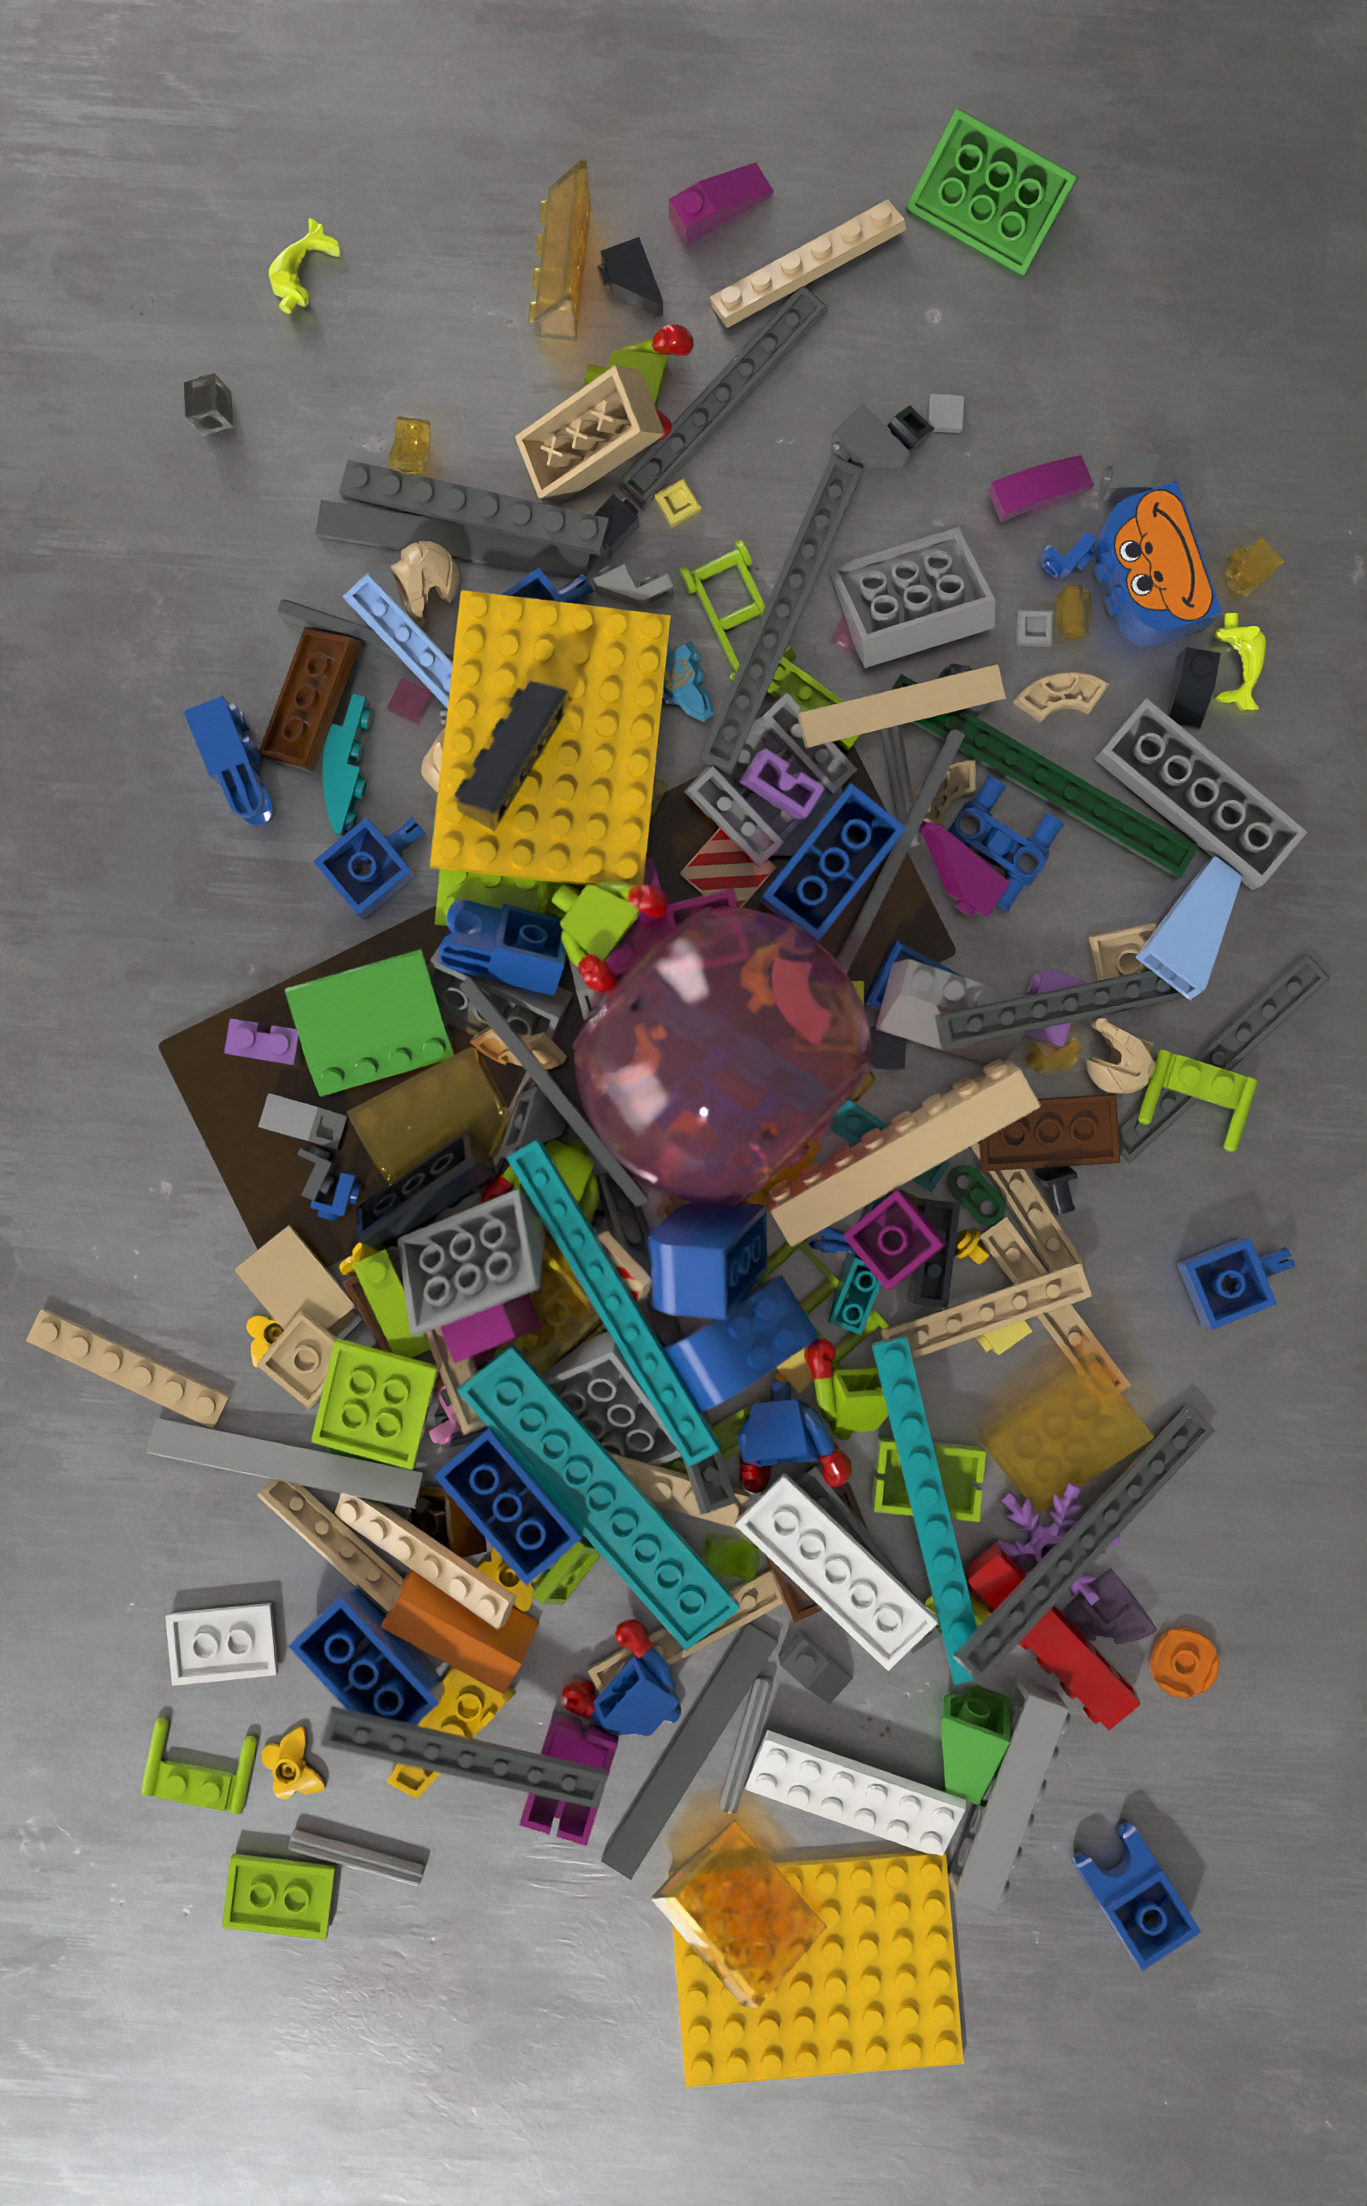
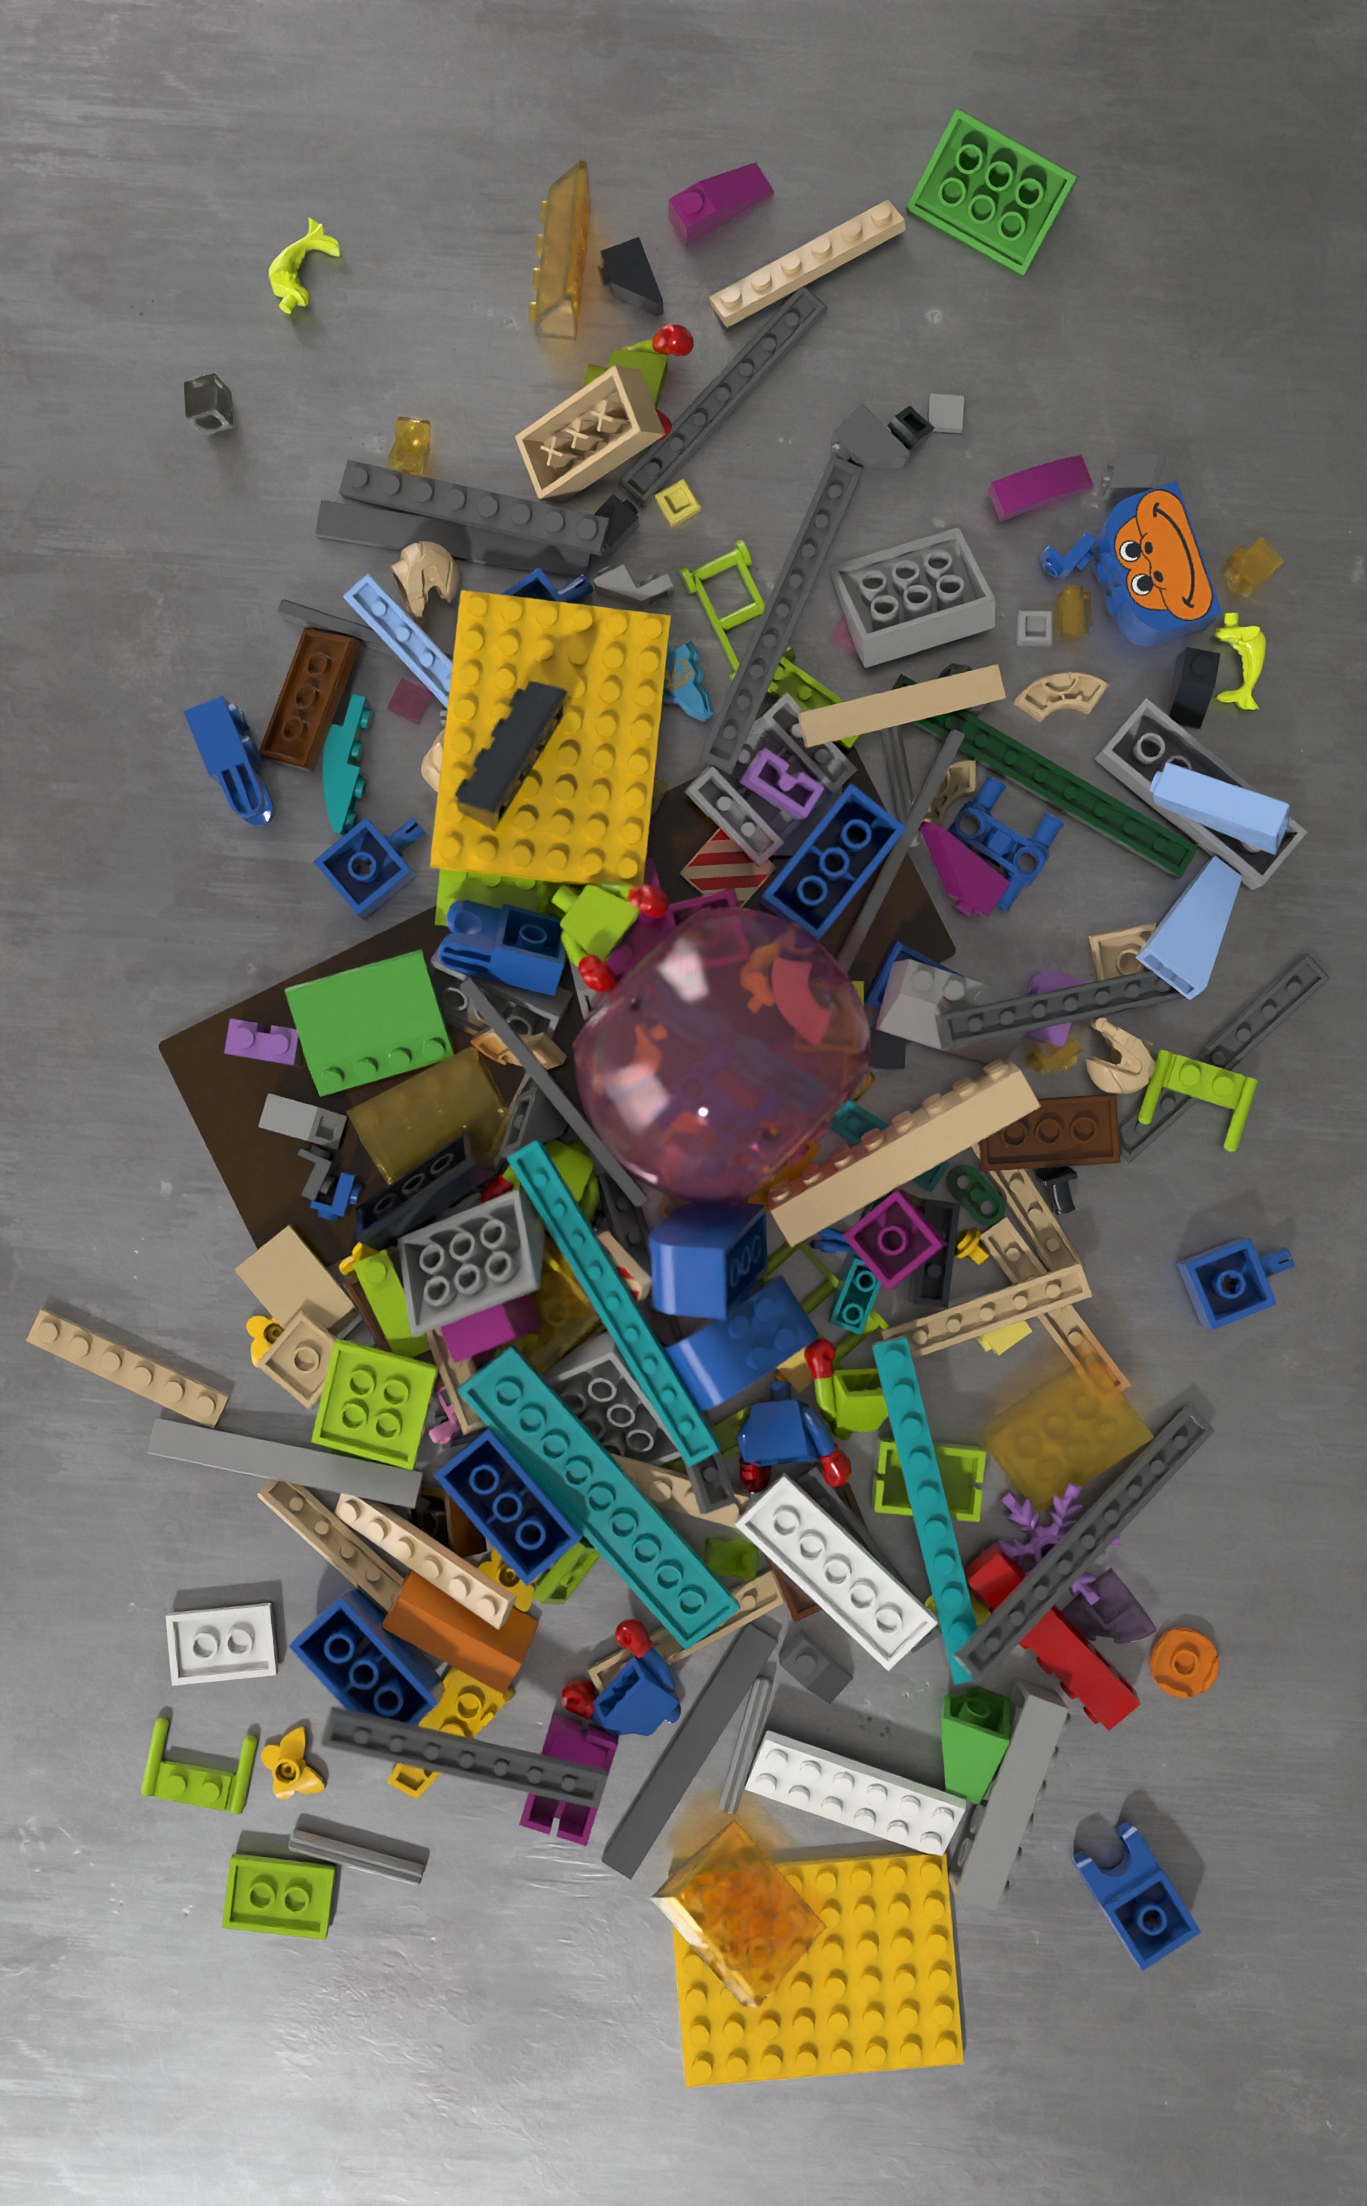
(1222, 806): none -> light blue slope

